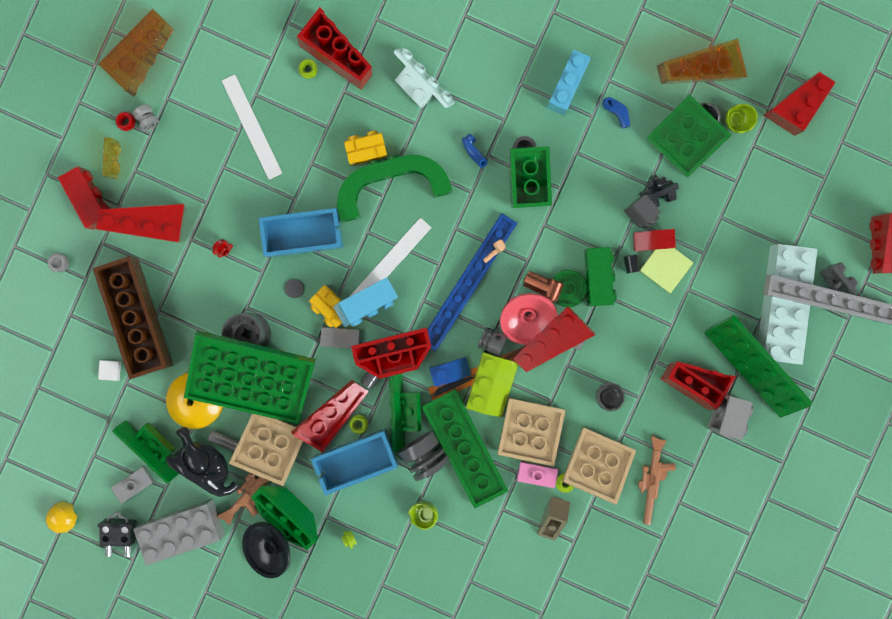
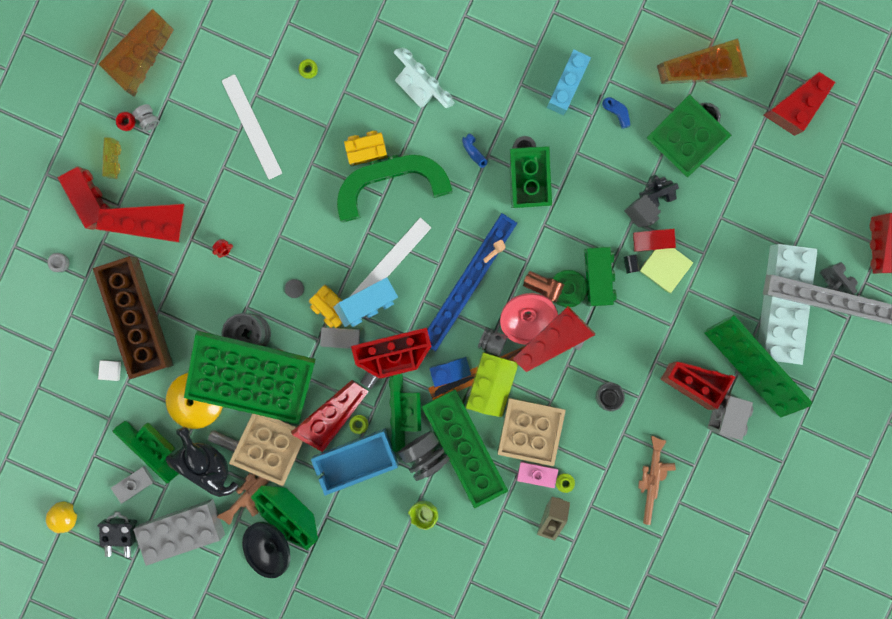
(301, 233): dark azure piece -> none
(332, 48): red wedge -> none
(348, 539): lime plate -> none
(599, 466): tan plate -> none
(741, 118): lime hair -> none

